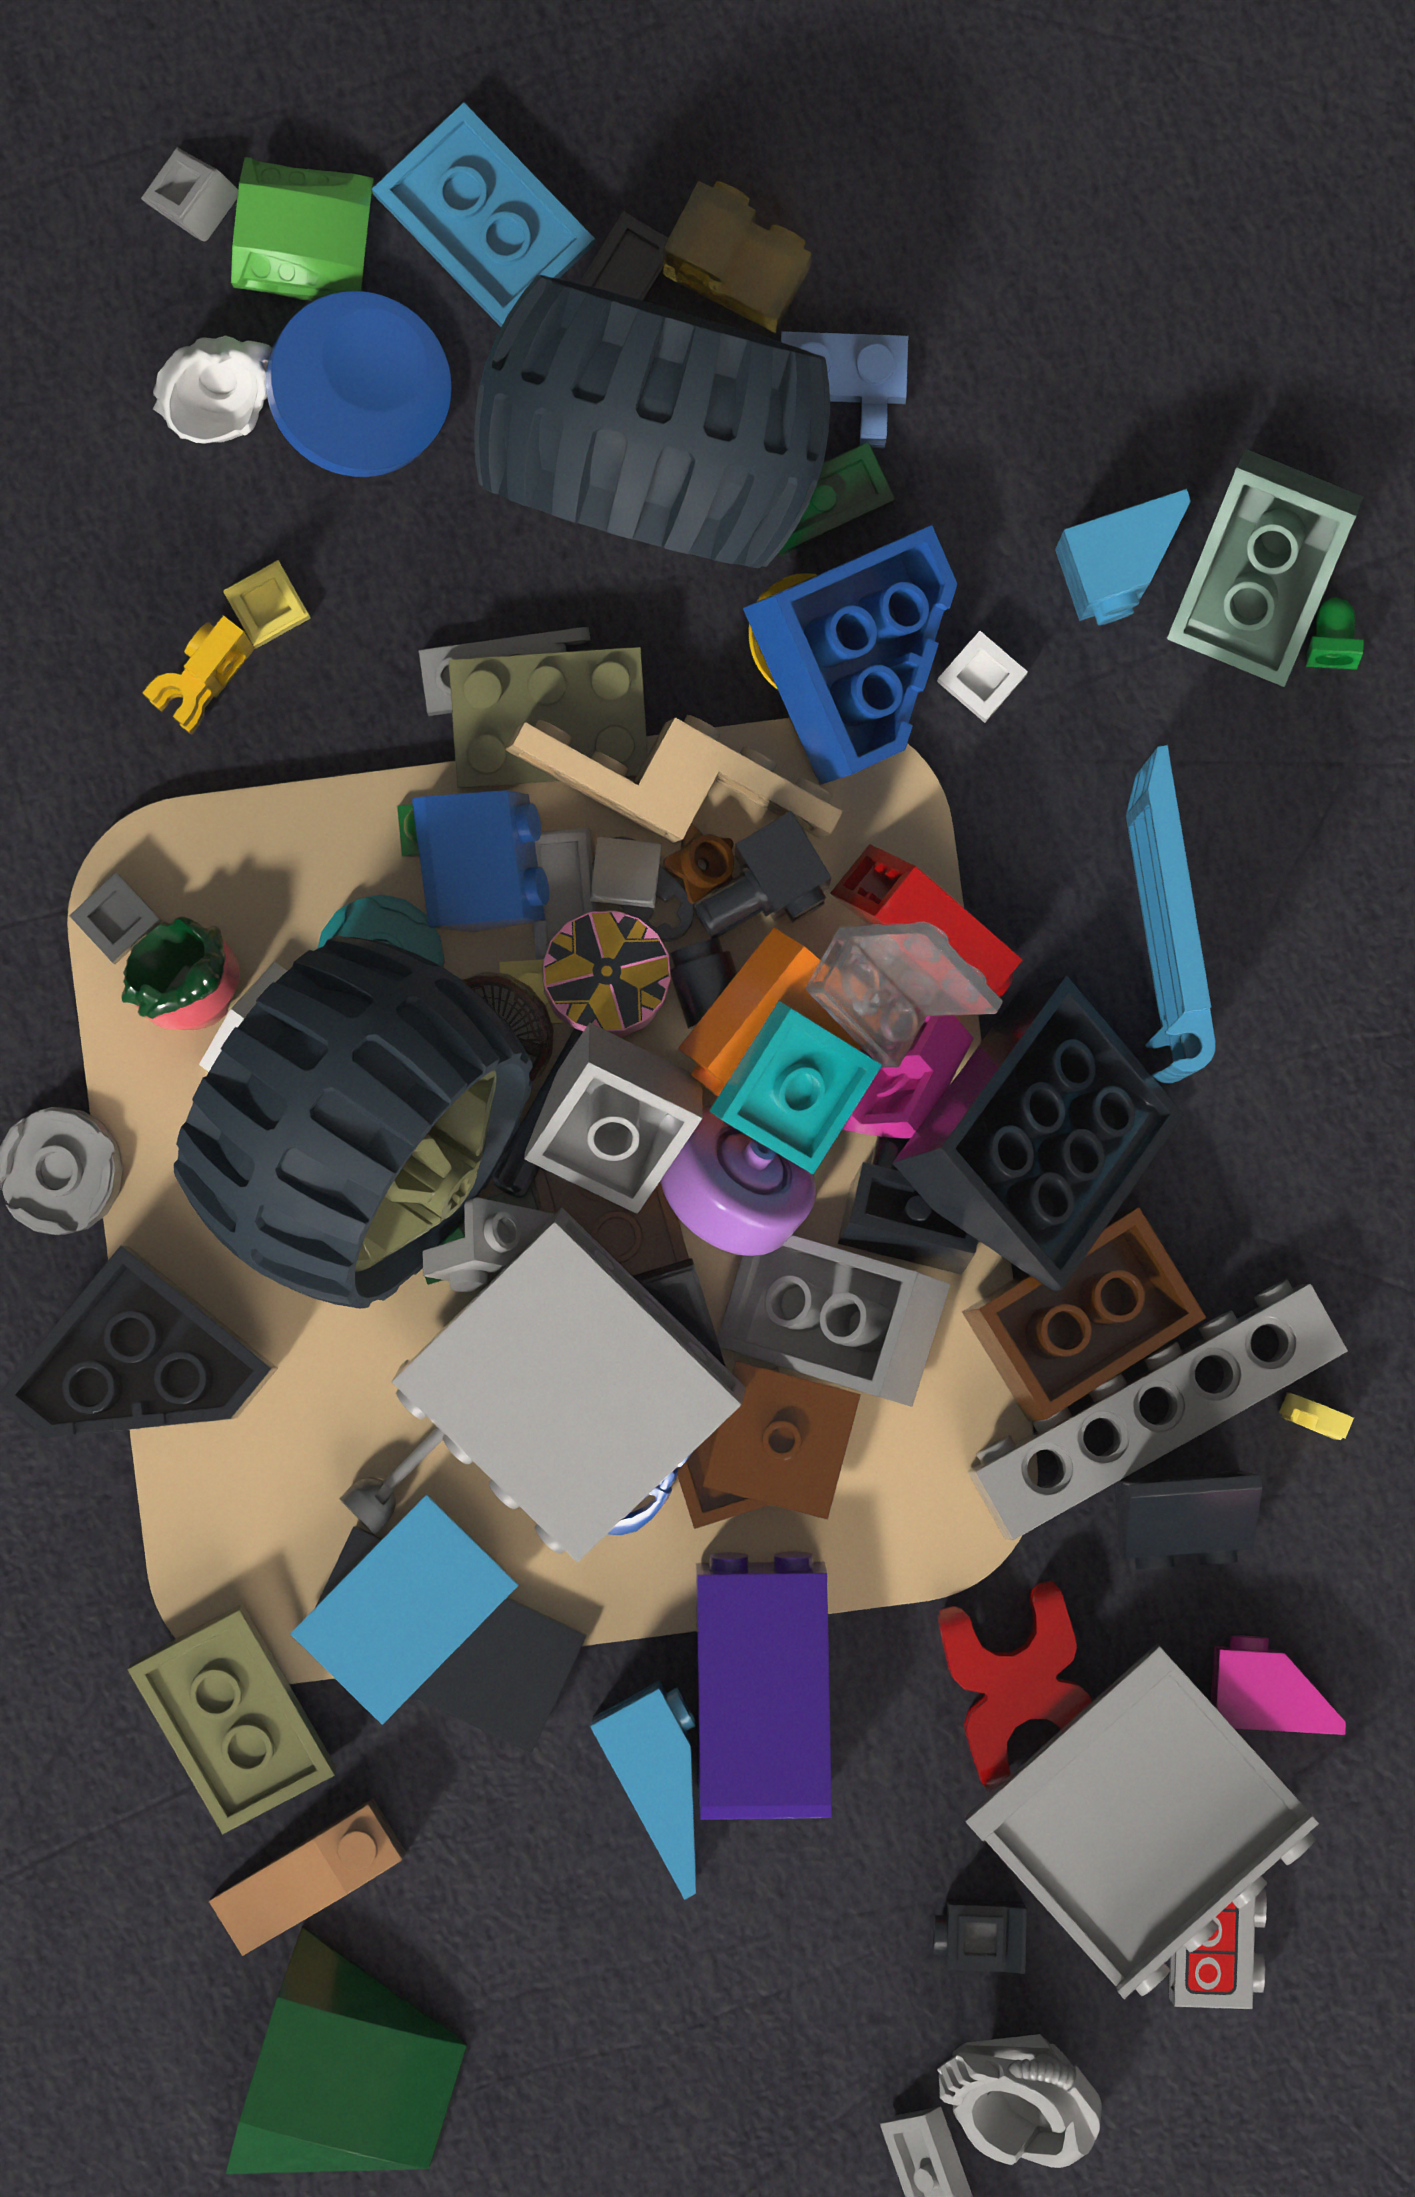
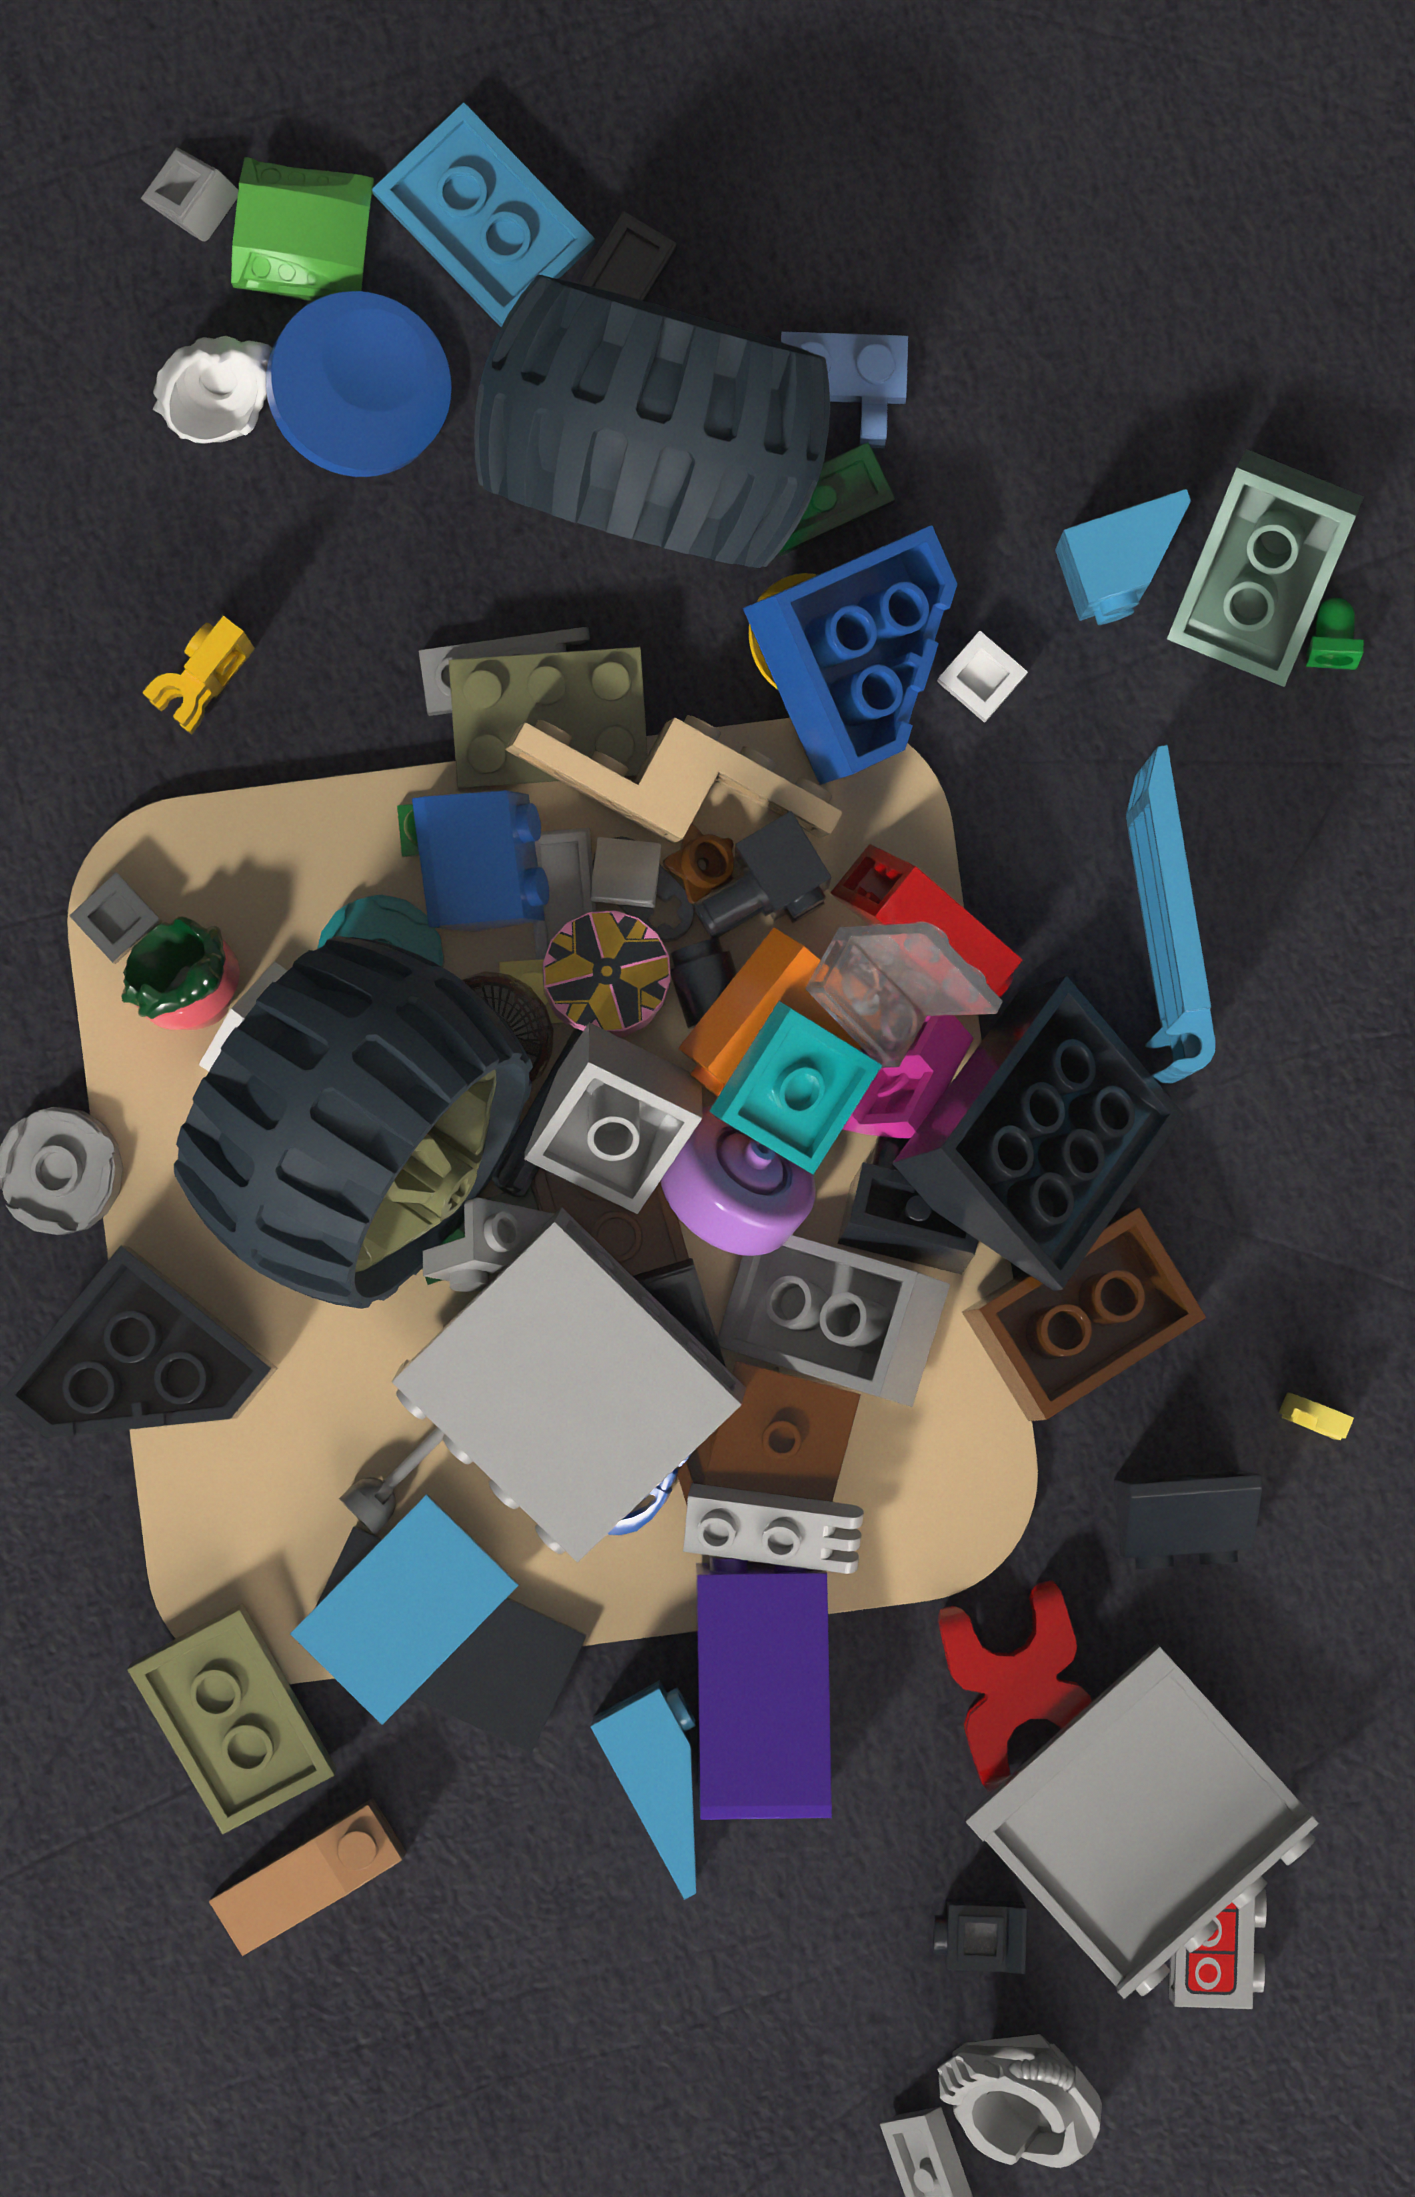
(266, 604): light yellow tile -> none
(344, 2074): dark green wedge -> none
(732, 259): clear yellow brick -> none
(773, 1528): none -> light grey hinge
(1267, 1691): dark pink slope -> none
(1305, 1344): light grey brick -> none

